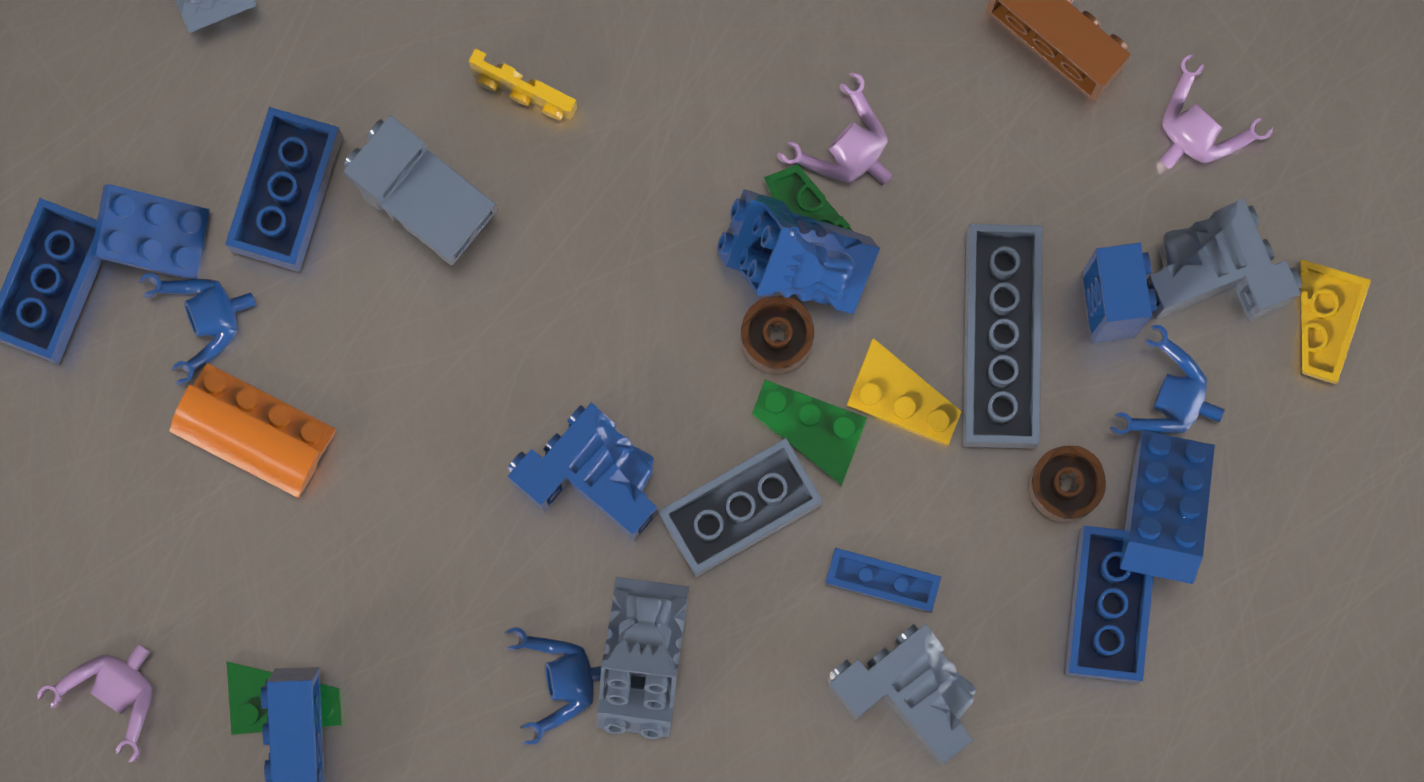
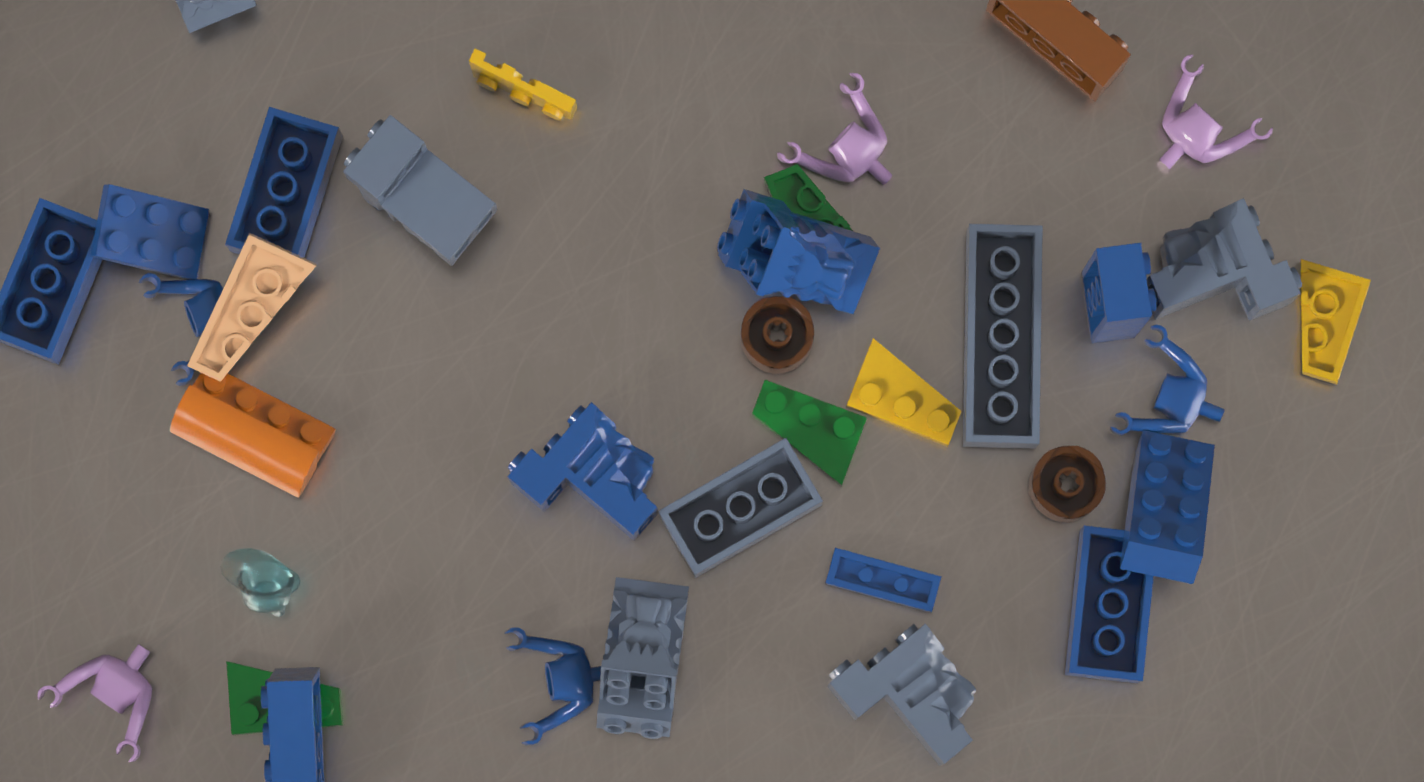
(253, 294): none -> light nougat wing
(262, 580): none -> clear light blue piece

